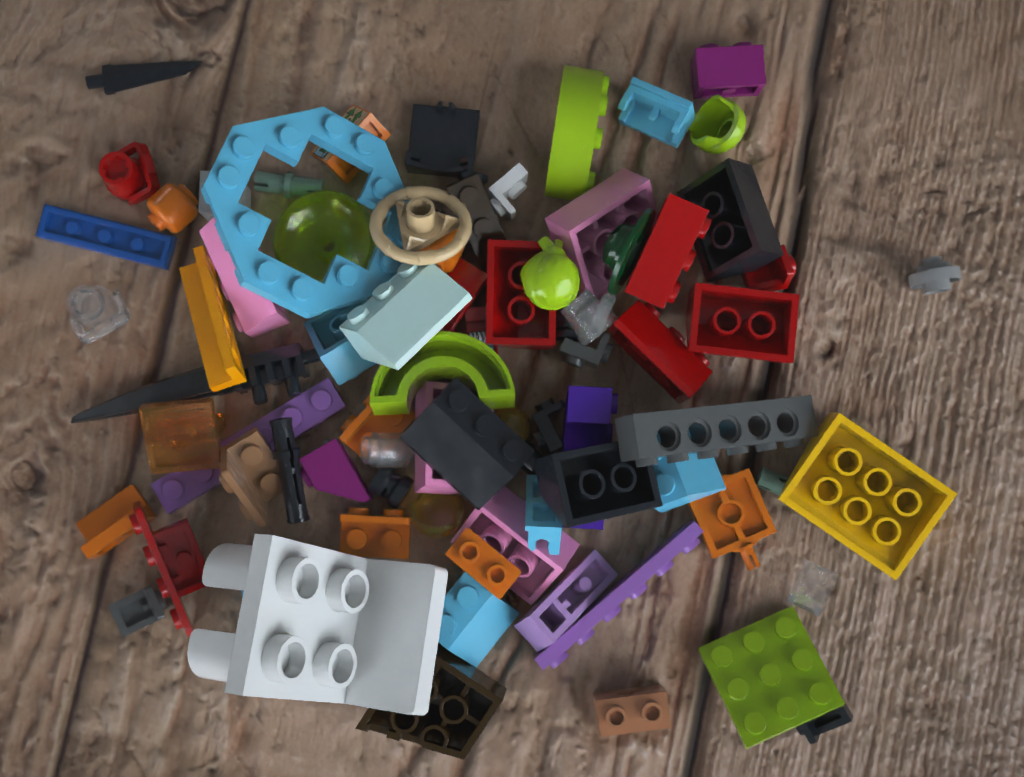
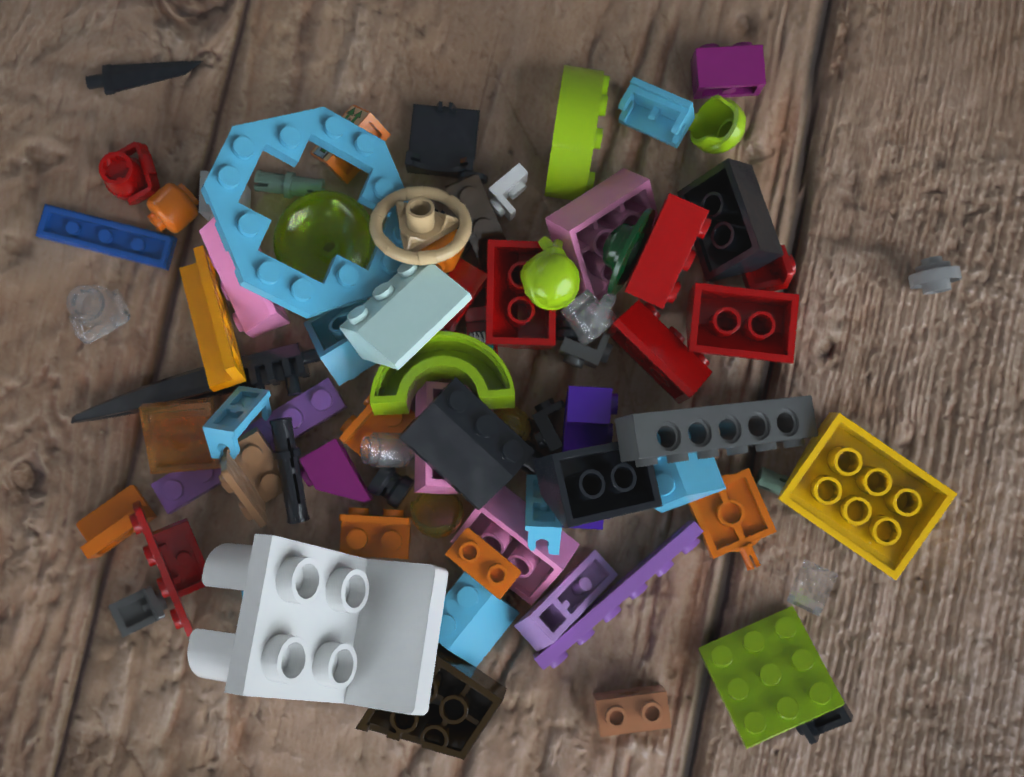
(233, 418): none -> medium azure hinge

